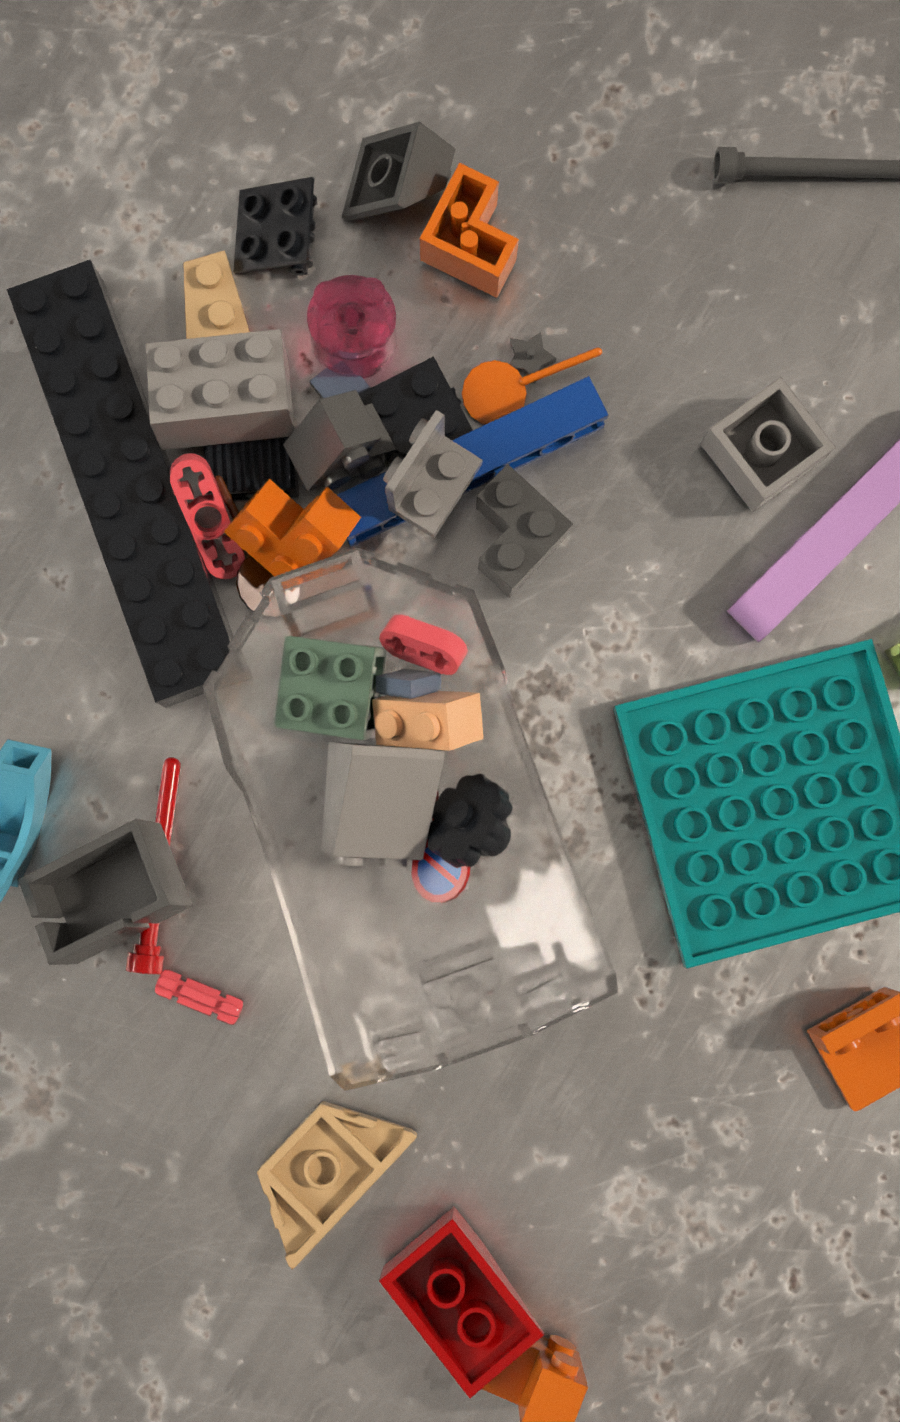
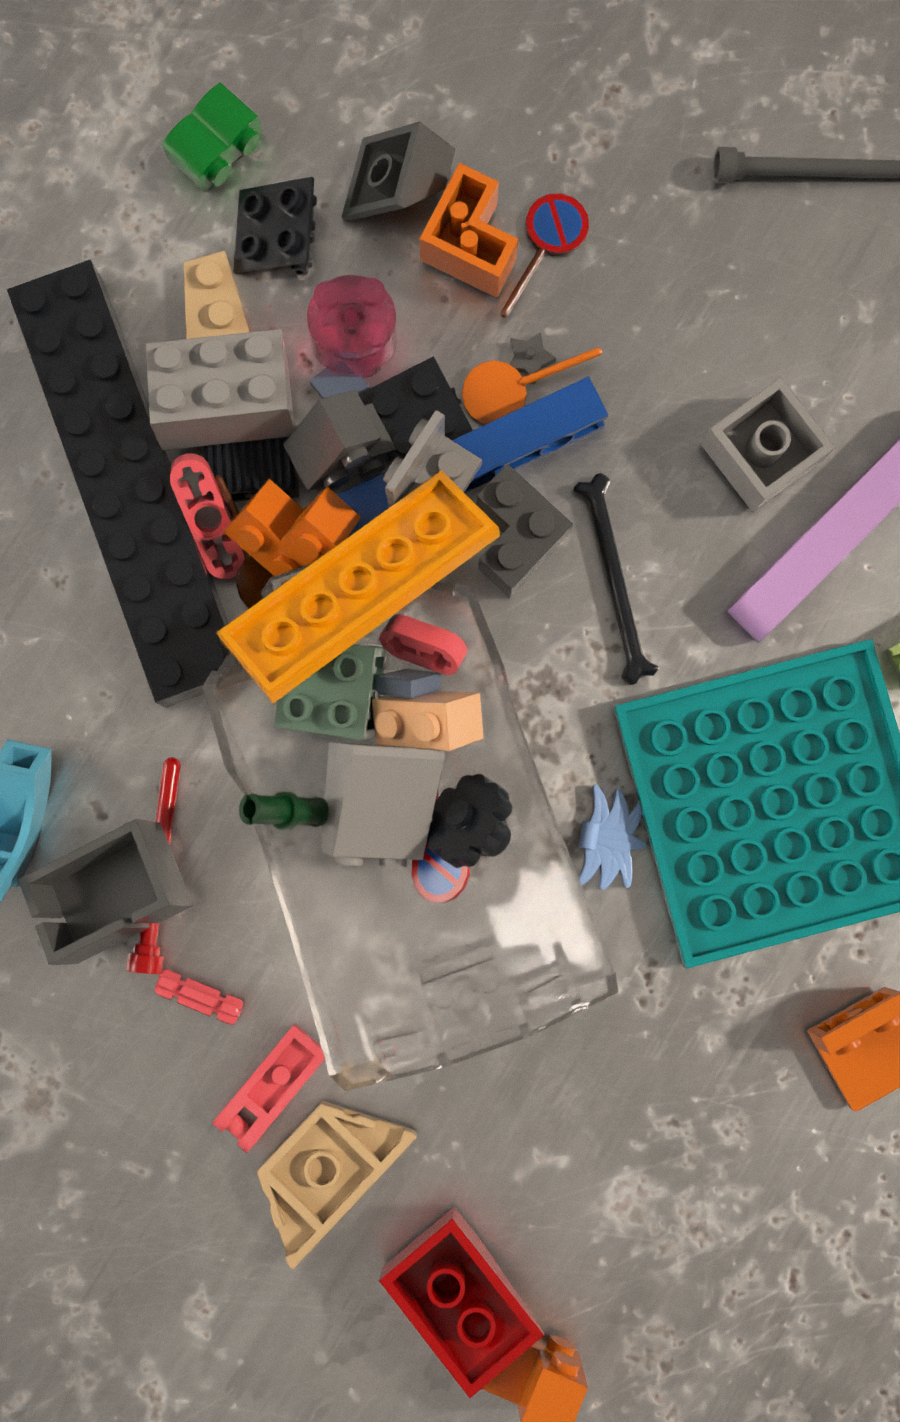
(213, 137): none -> green brick
(271, 1086): none -> coral plate
(283, 810): none -> dark green pin
(357, 585): none -> light orange tile
(555, 226): none -> piece
(609, 839): none -> light blue piece
(636, 662): none -> black piece

